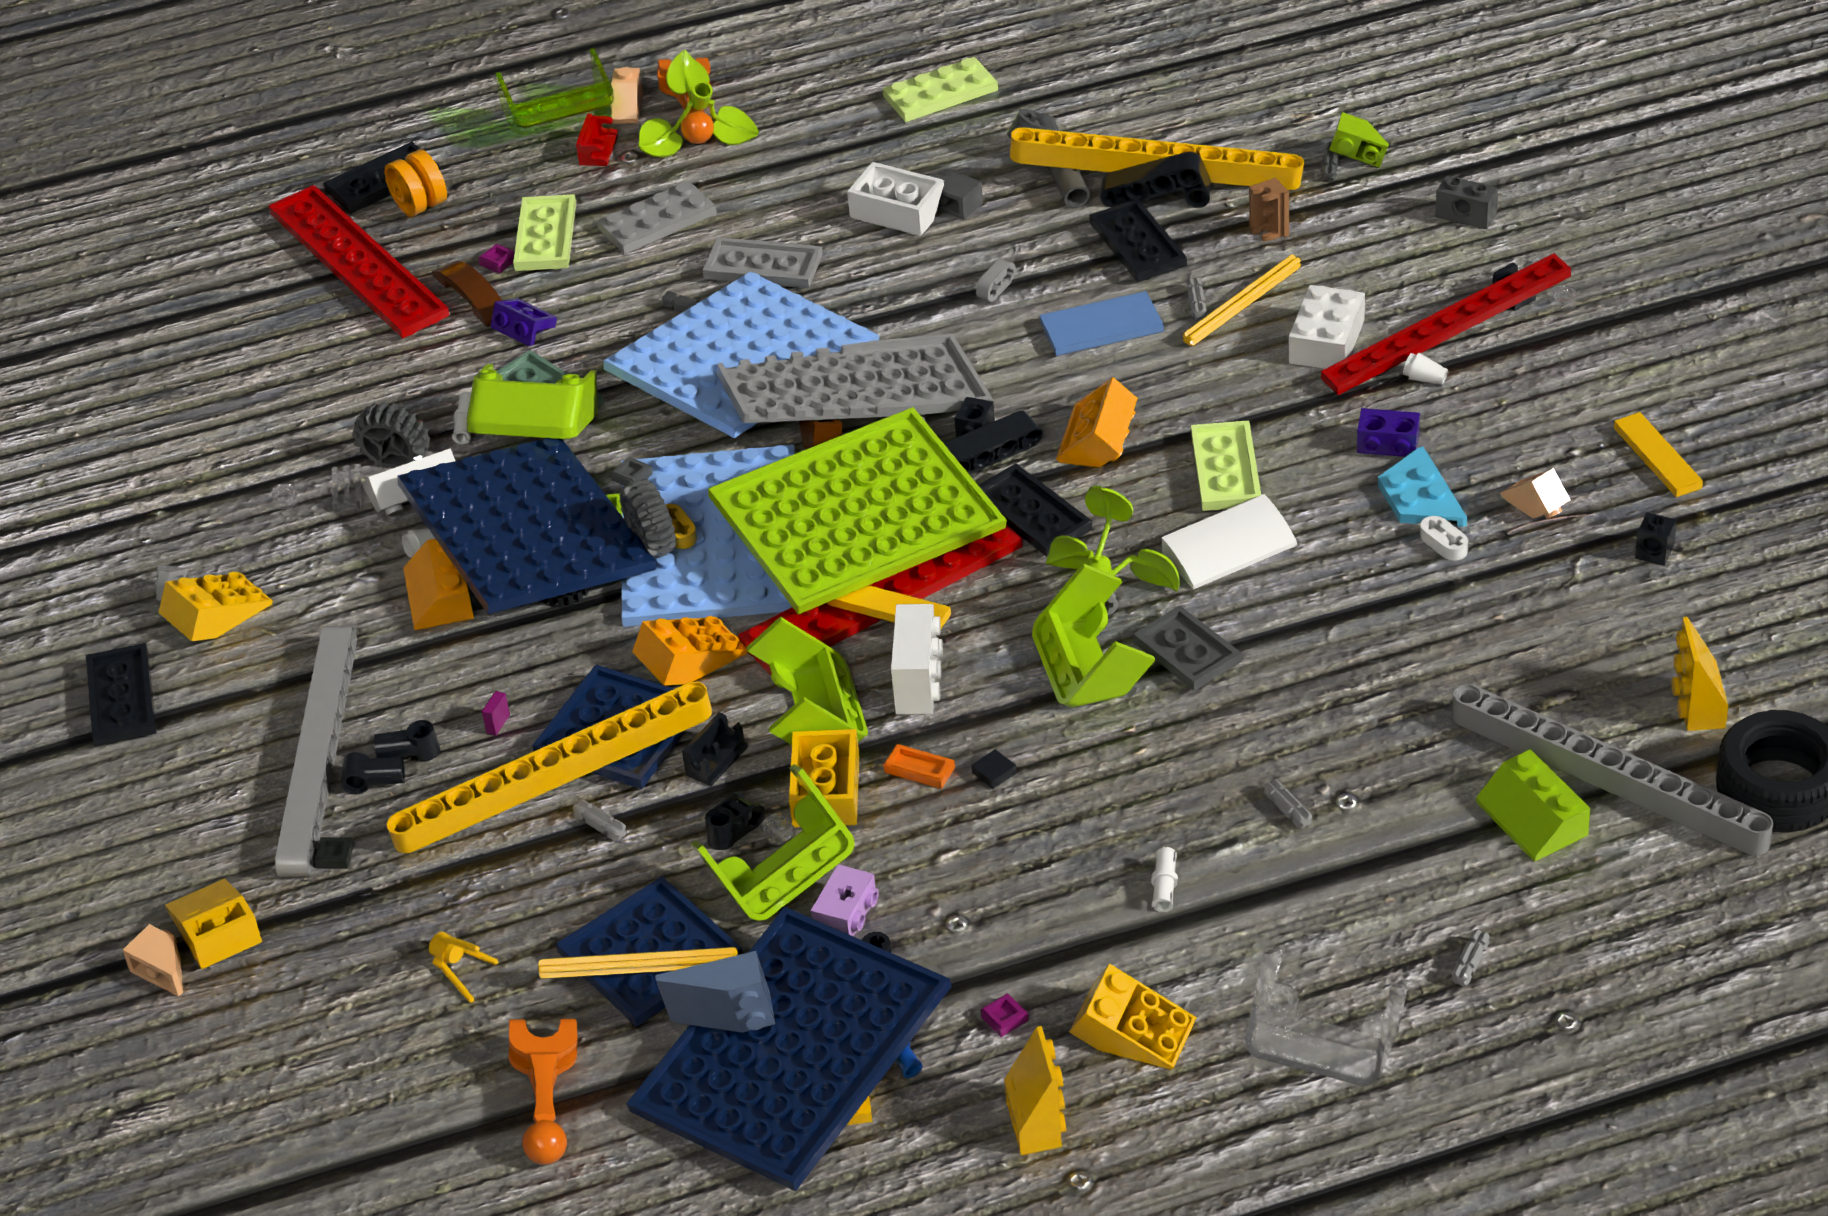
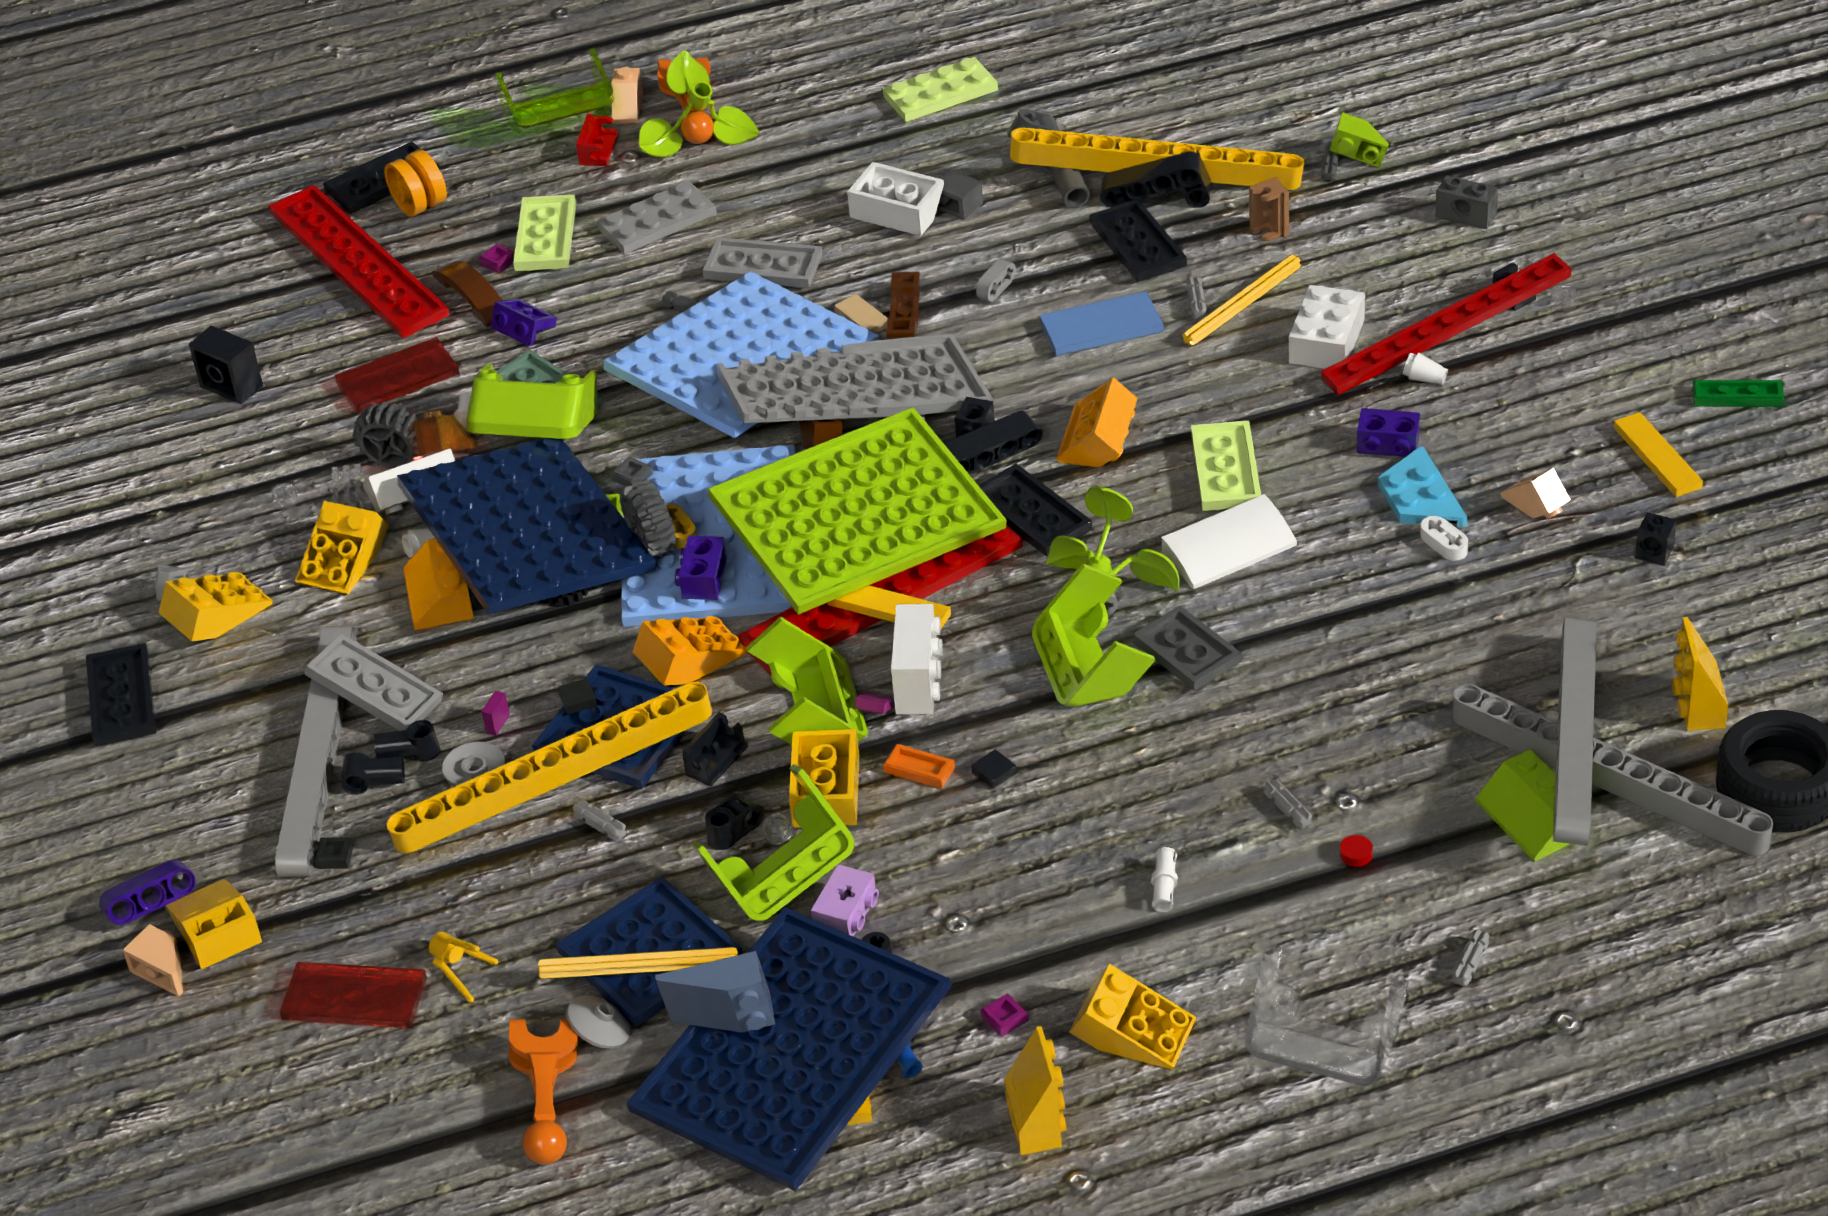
(131, 892): none -> dark purple beam
(226, 364): none -> black brick
(341, 547): none -> yellow slope
(353, 994): none -> clear red tile
(373, 683): none -> light grey plate
(396, 374): none -> clear red tile
(441, 433): none -> clear orange slope
(471, 761): none -> light grey dish
(577, 696): none -> pearl dark grey tile
(598, 1022): none -> light grey dish
(701, 567): none -> dark purple brick
(861, 313): none -> tan tile
(874, 702): none -> magenta tile
(904, 305): none -> reddish brown slope
(1356, 850): none -> red tile
(1575, 732): none -> light grey beam
(1738, 393): none -> green tile

